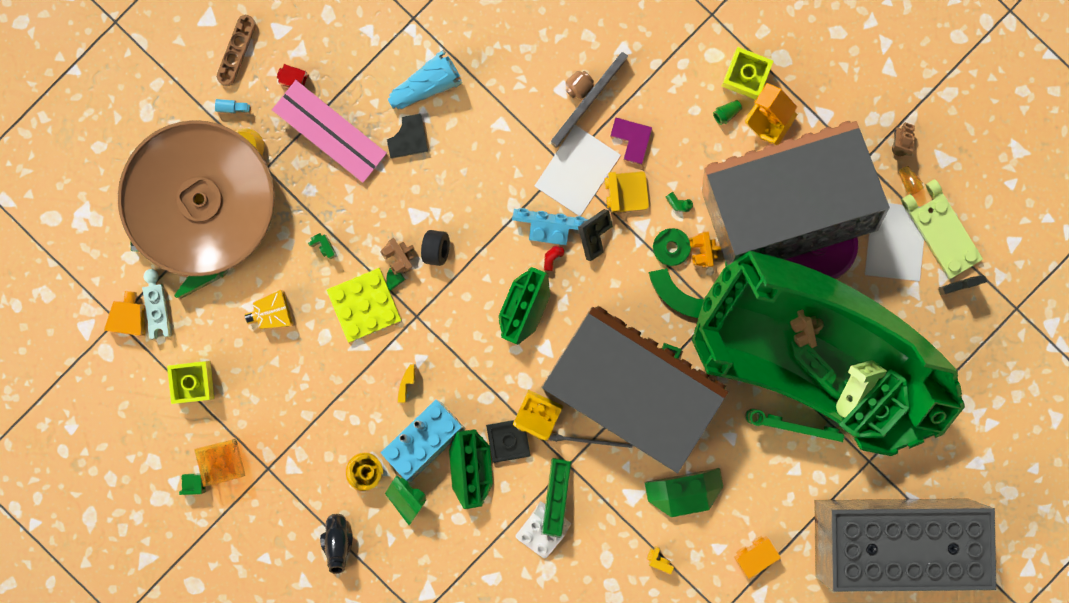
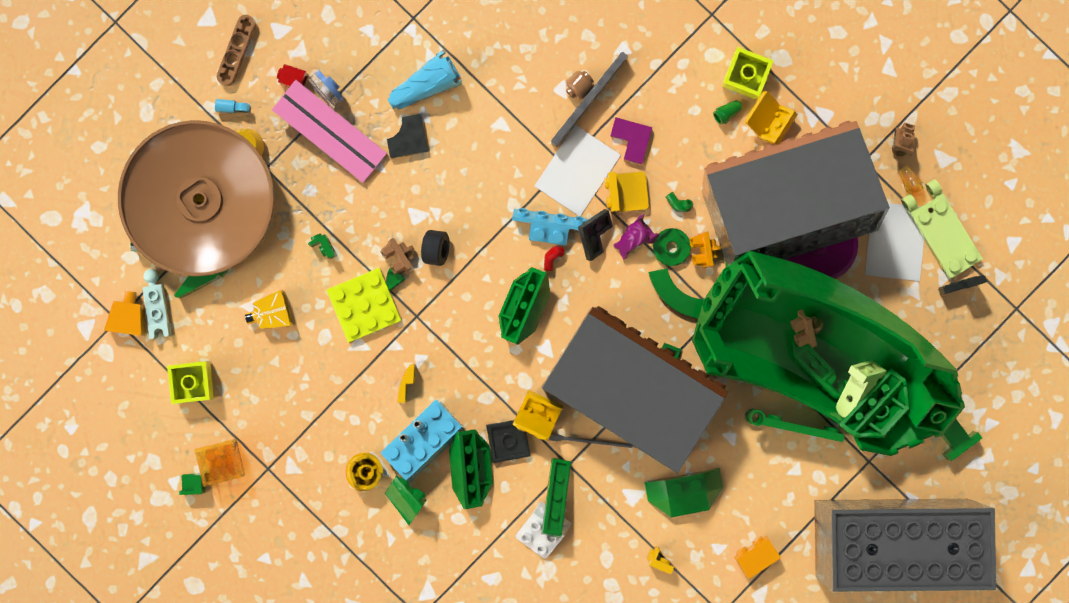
(326, 88): none -> piece
(336, 542): black animal -> none
(635, 235): none -> magenta hair
(775, 105): light orange brick -> none
(958, 440): none -> green piece

